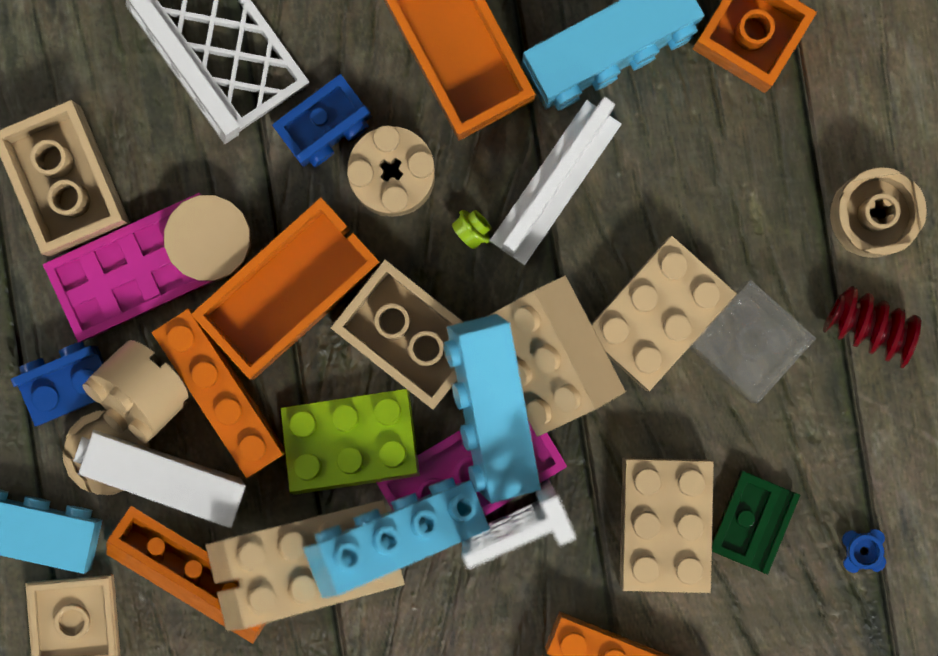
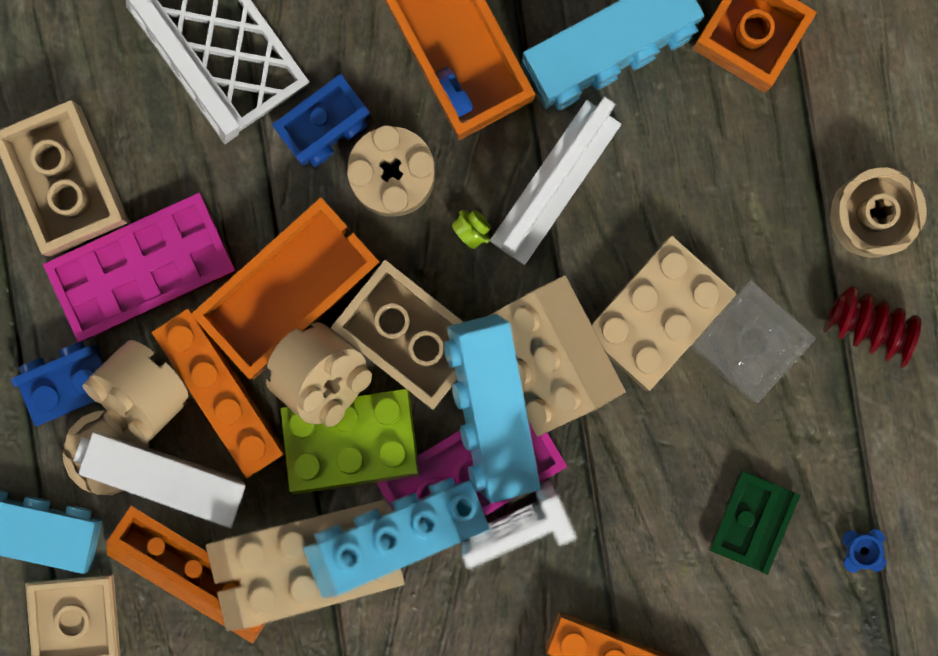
(207, 238): tan tile -> none
(317, 374): none -> tan brick
(457, 96): none -> blue tile
(666, 525): tan brick -> none

